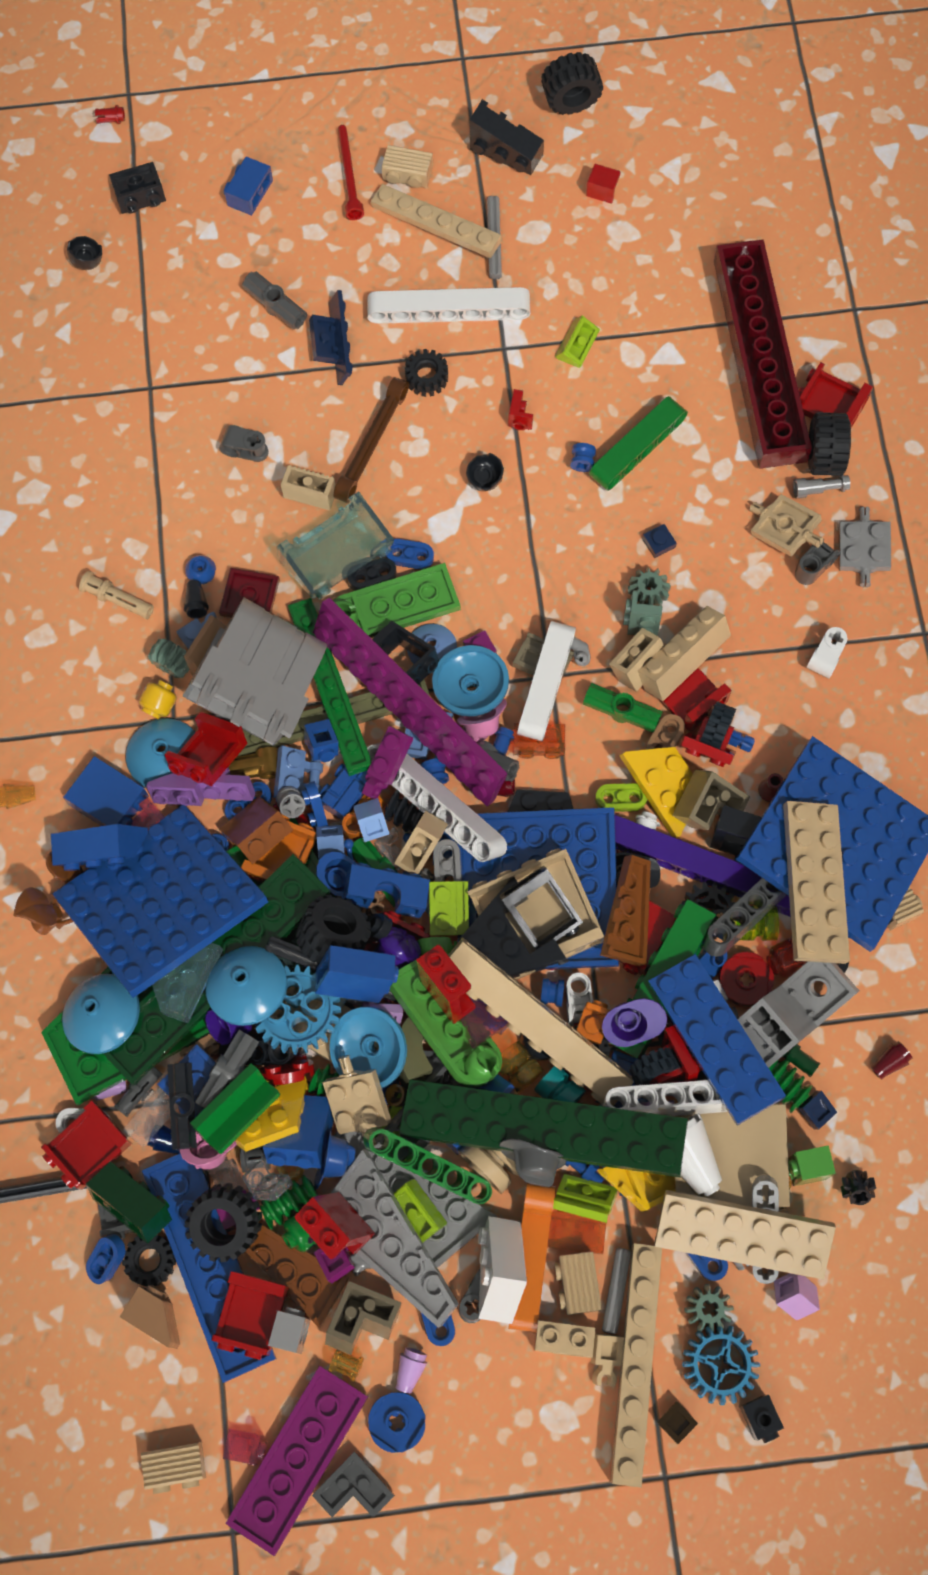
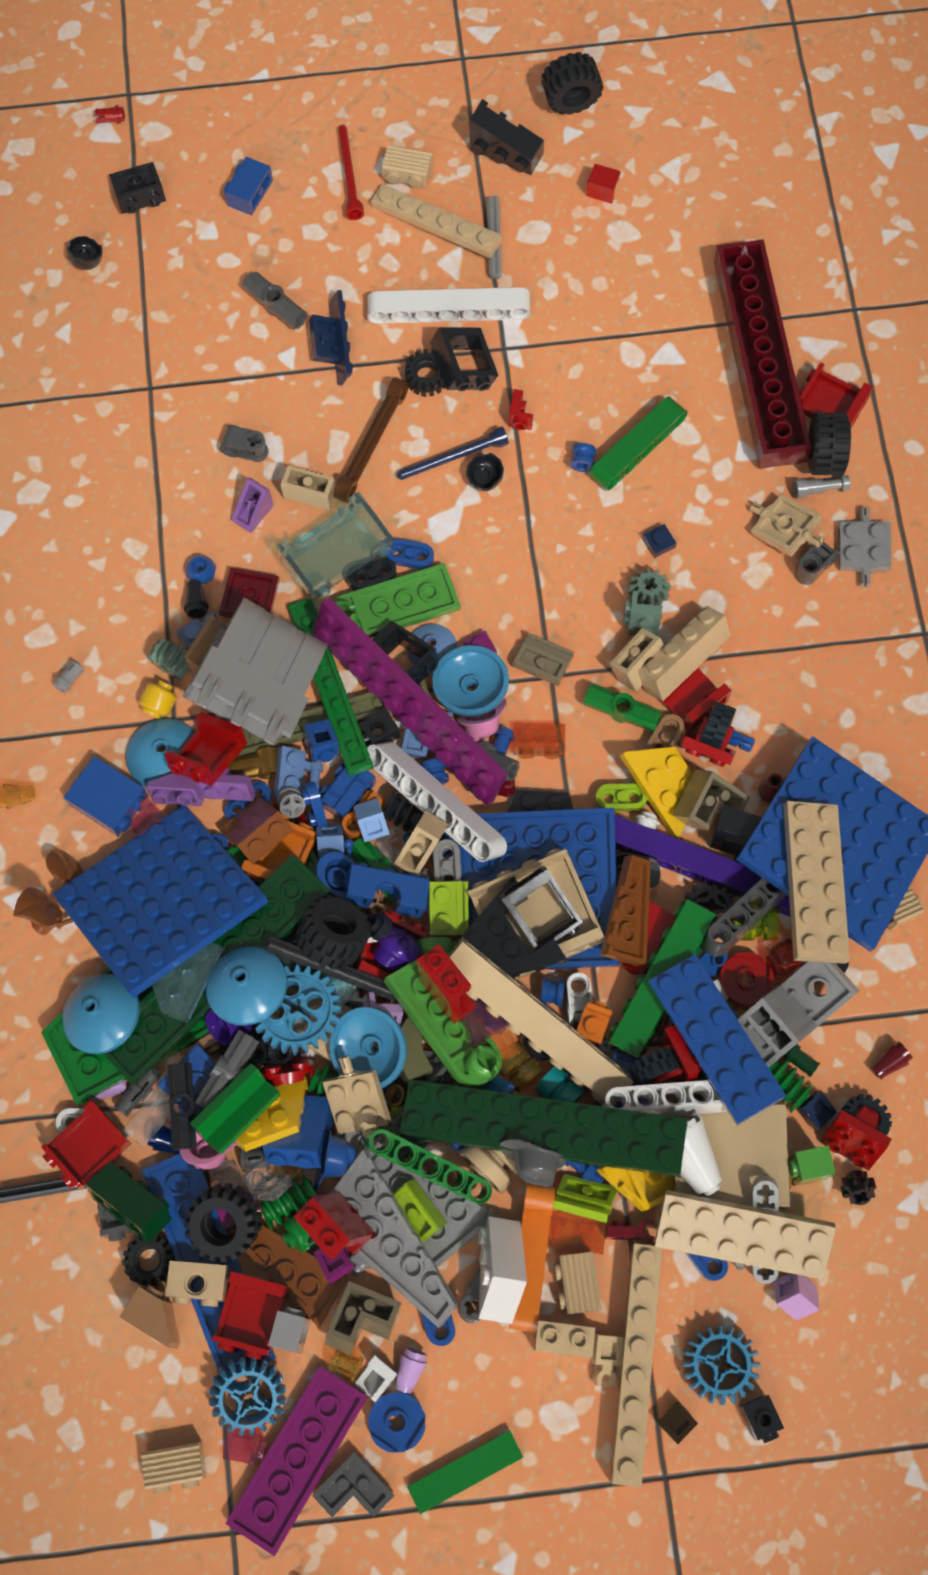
(67, 677): none -> light grey pin
(96, 845): blue slope -> none
(105, 591): tan pin -> none
(105, 1259): blue plate -> none
(180, 1278): none -> tan brick
(252, 505): none -> medium lavender slope
(266, 1407): none -> dark azure gear
(355, 974): blue brick -> none
(376, 1378): none -> white panel
(379, 720): none -> black brick
(386, 761): magenta hinge -> none
(463, 339): none -> black window
(465, 1472): none -> green tile
(496, 438): none -> dark blue piece
(546, 681): white beam -> none
(577, 342): lime slope -> none
(581, 652): light grey arm -> none
(616, 1291): light grey axle -> none
(622, 1231): none -> dark red plate
(634, 1022): dark purple piece -> none
(709, 1299): sand green gear -> none
(827, 654): white piece -> none
(860, 1131): none -> red plate

